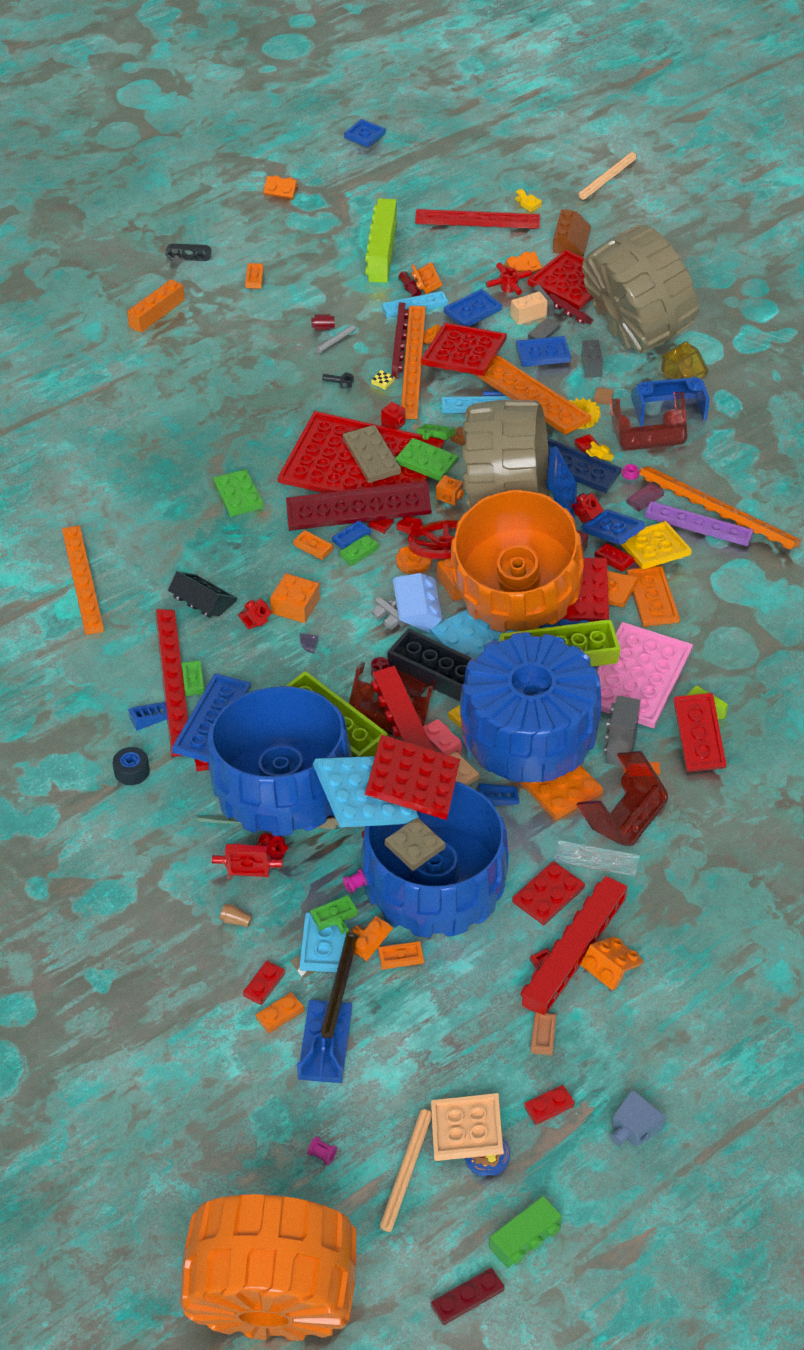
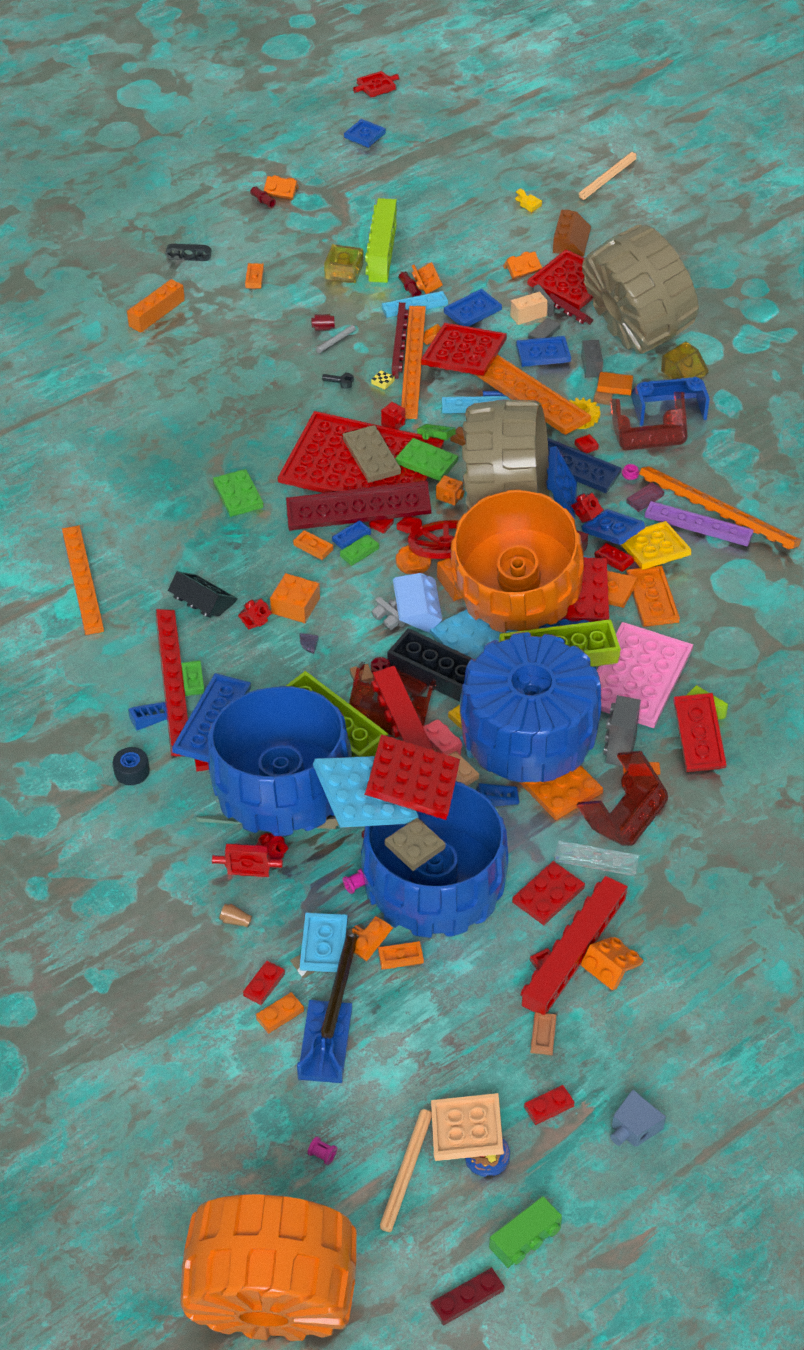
(263, 197): none -> dark red pin
(334, 914): bright green plate -> none
(343, 263): none -> clear yellow brick
(367, 674): none -> medium nougat tile
(376, 84): none -> red plate
(474, 218): red plate -> none
(508, 279): red bar -> none
(601, 451): yellow plate -> none
(615, 383): none -> orange tile

